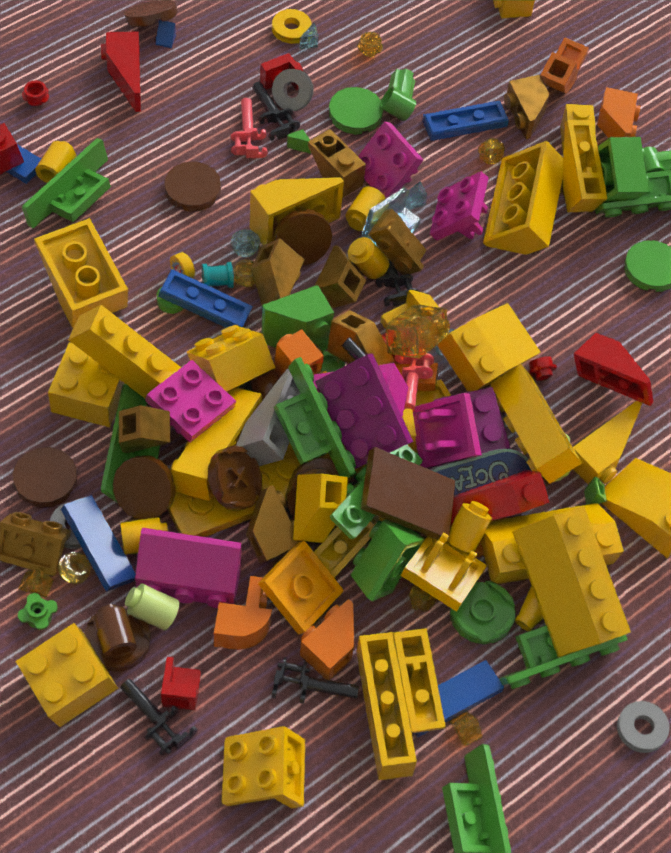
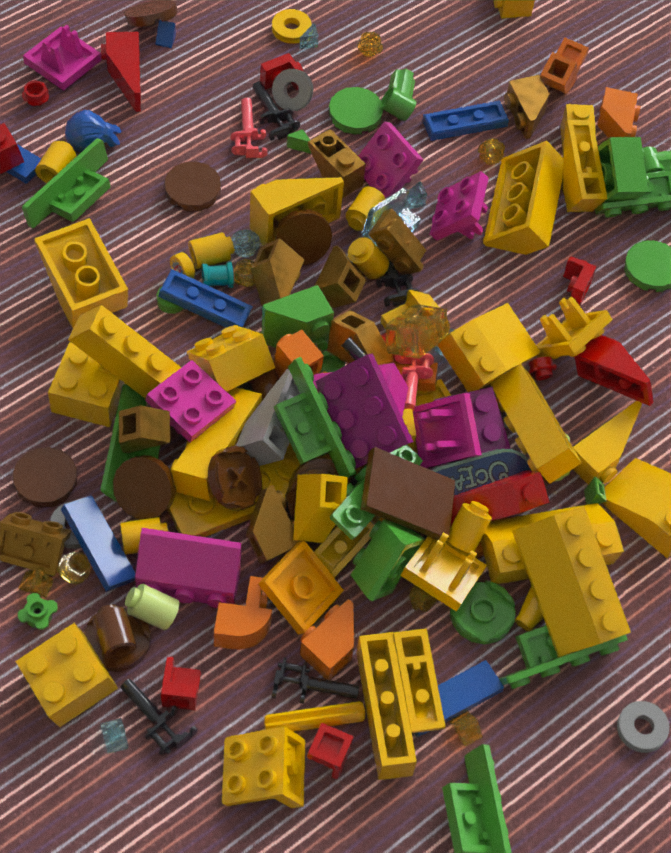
(62, 57): none -> dark pink plate
(88, 126): none -> blue piece
(114, 735): none -> clear light blue piece
(210, 250): none -> yellow brick
(313, 717): none -> yellow axle
(331, 748): none -> red panel
(574, 332): none -> yellow plate
(581, 277): none -> red bracket

